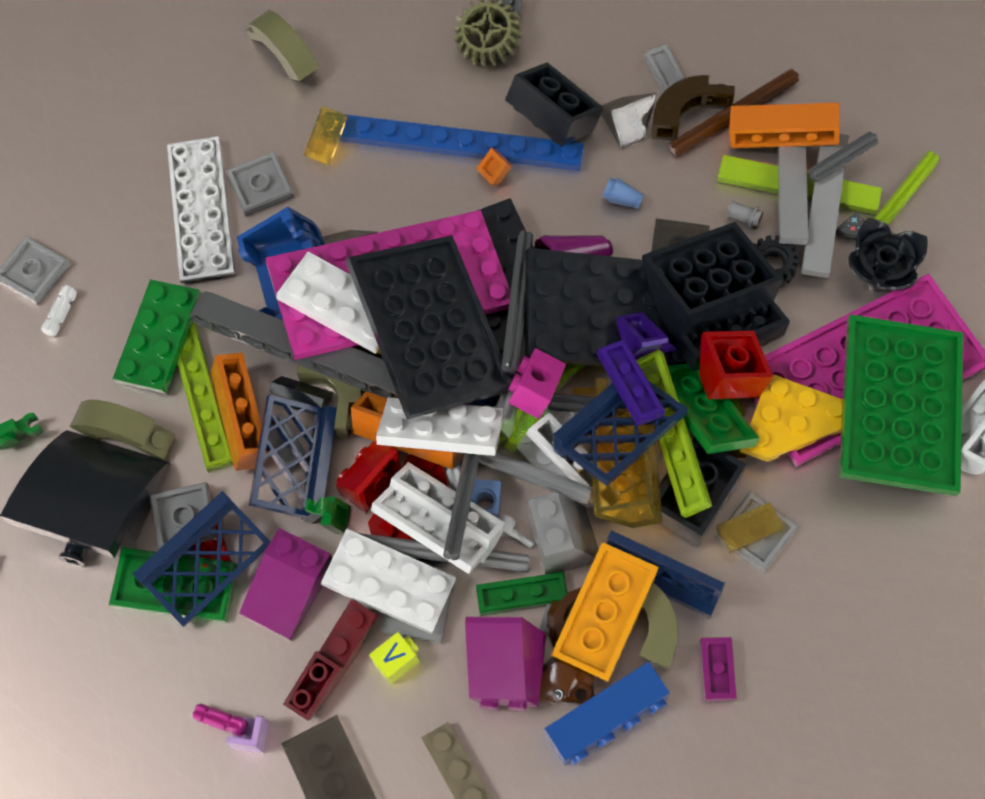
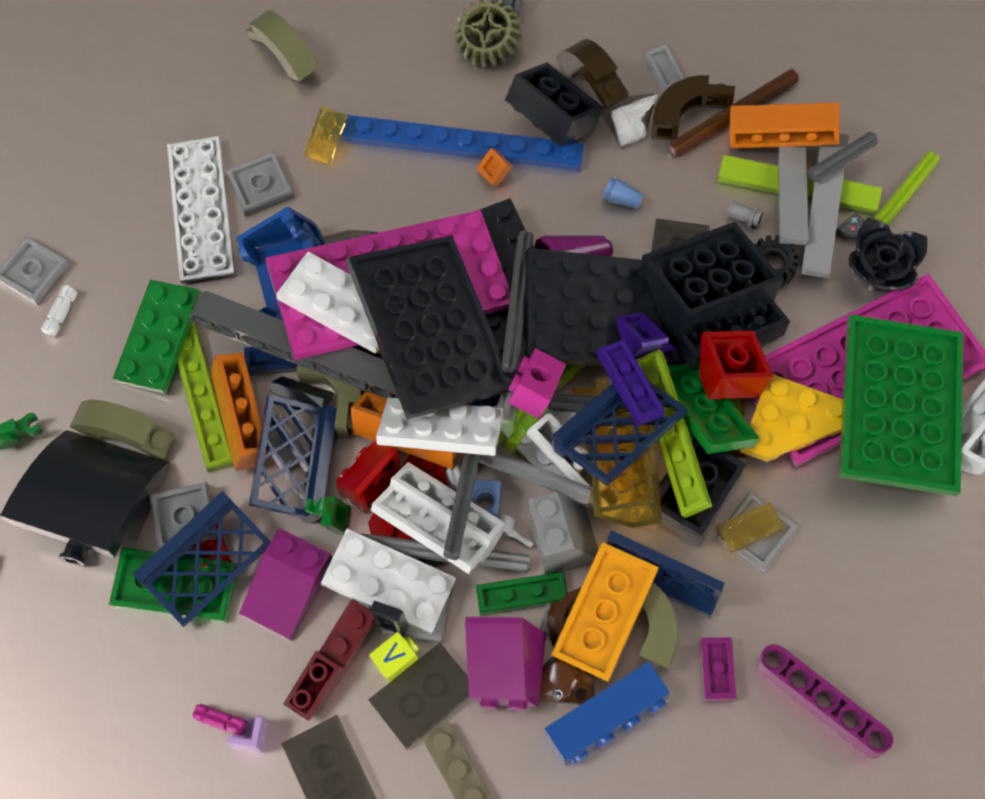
(263, 363): none -> dark blue tile
(389, 618): none -> black tile
(422, 695): none -> clear smoke tile
(596, 68): none -> dark brown arch
(840, 703): none -> magenta beam

